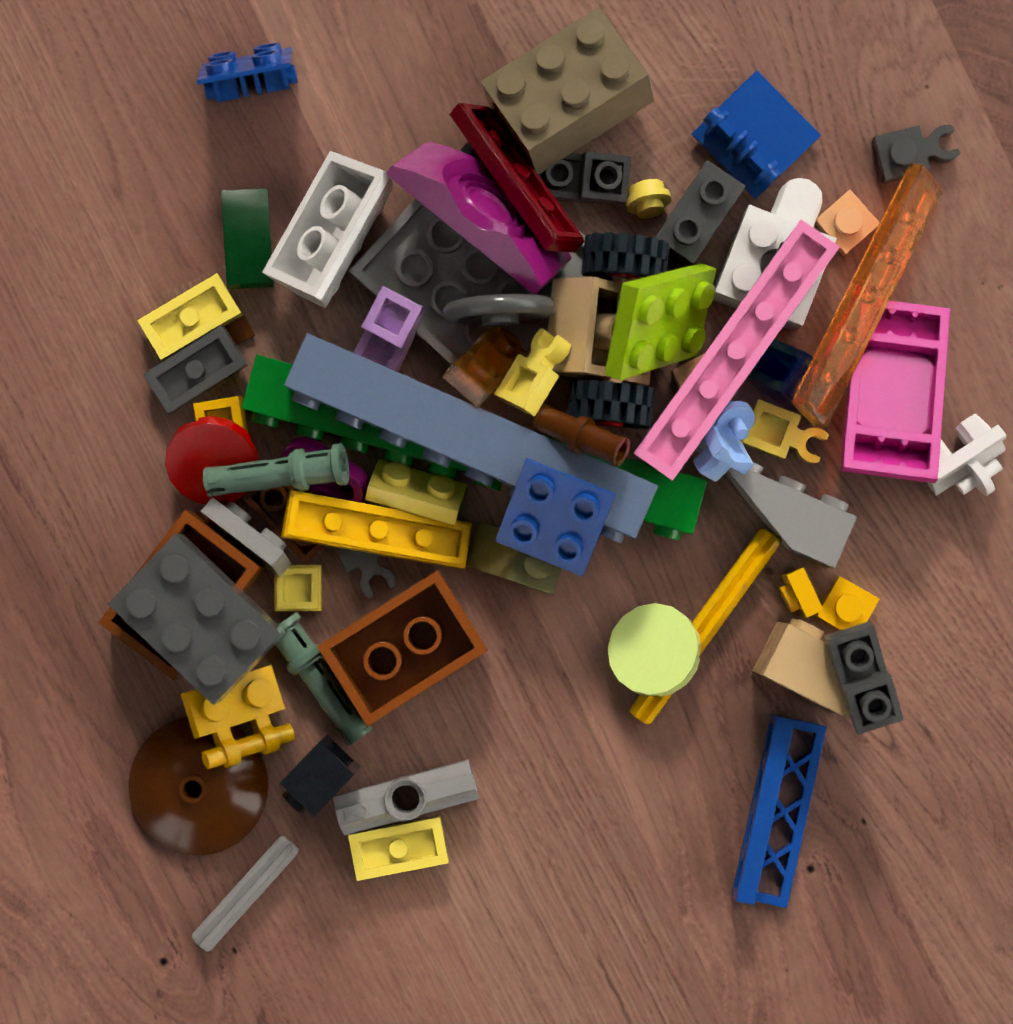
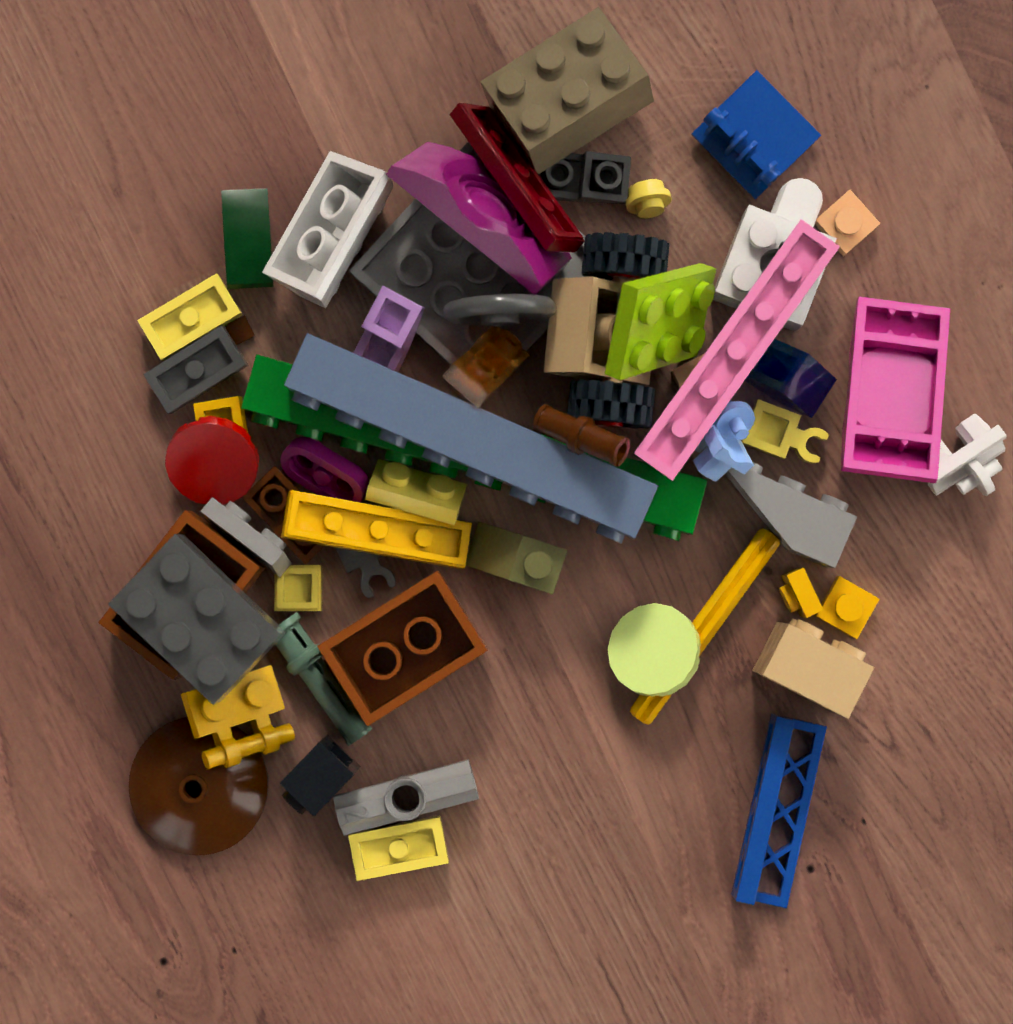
(223, 69): blue hinge -> none
(245, 893): light grey axle -> none
(296, 470): sand green pin -> none
(532, 376): light yellow plate -> none
(555, 517): blue hinge -> none
(699, 213): dark grey brick -> none
(864, 677): dark grey slope -> none
(867, 295): clear orange tile -> none
(906, 146): dark grey plate -> none

